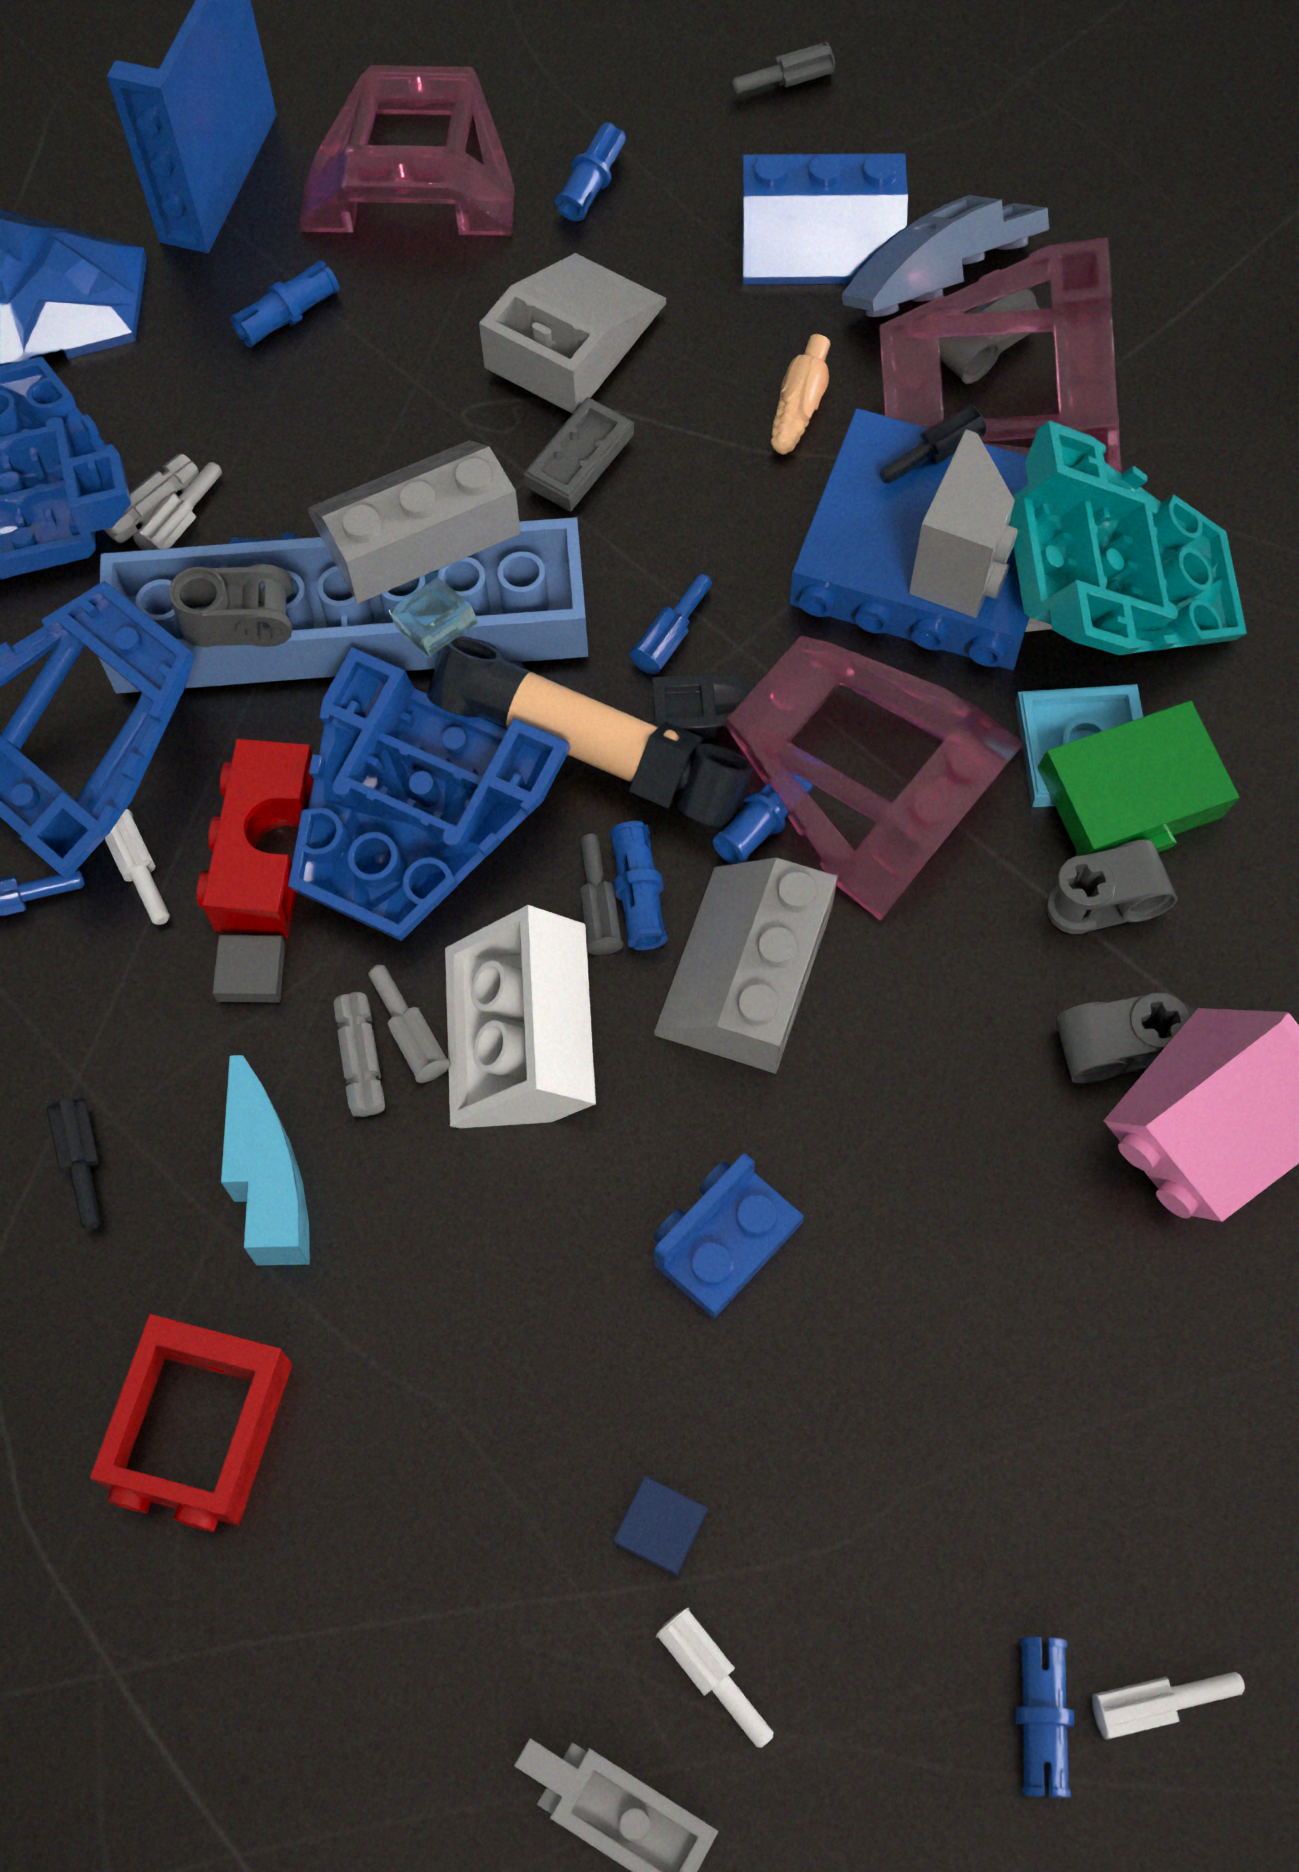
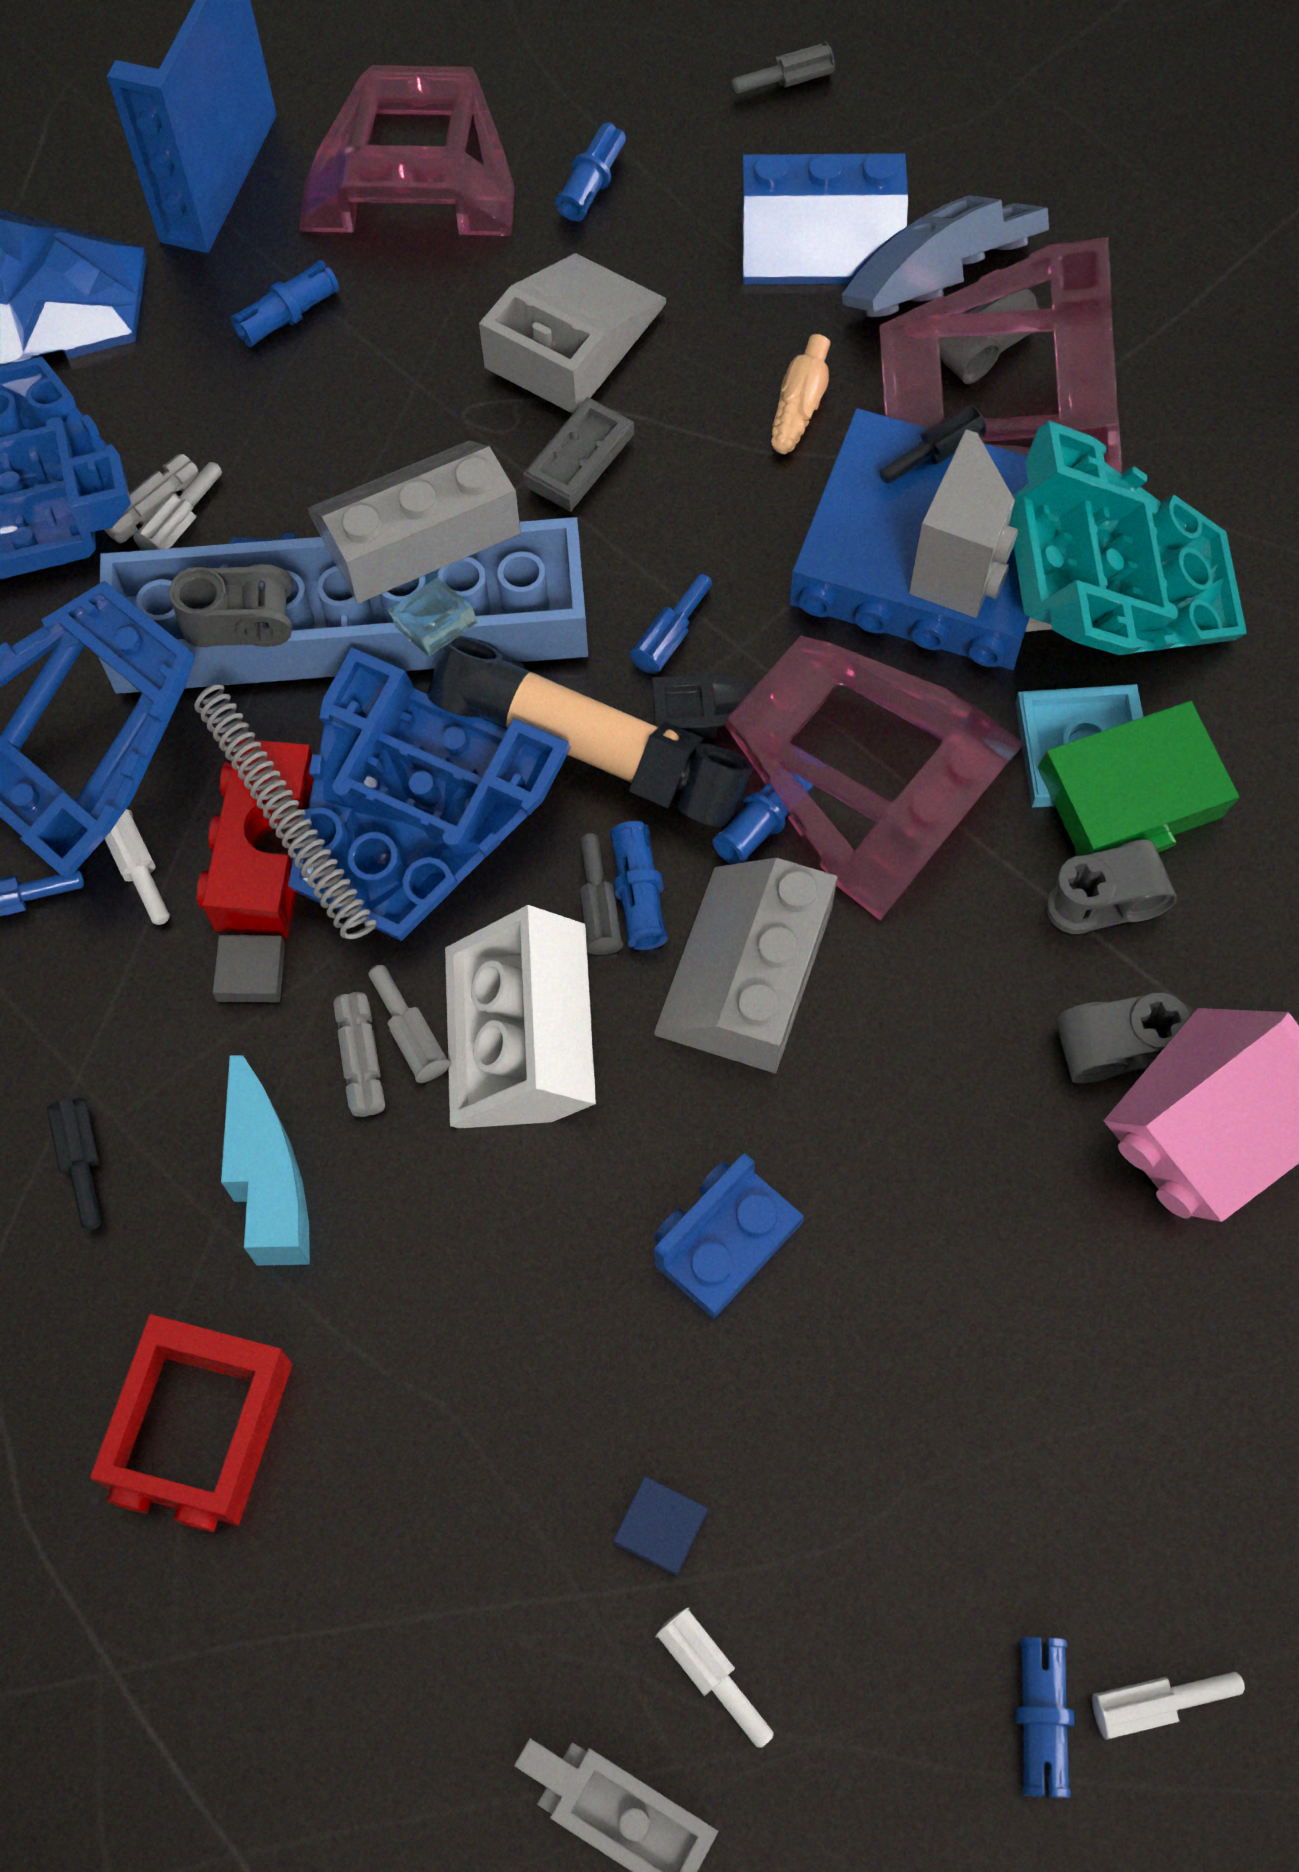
(351, 905): none -> light grey piece

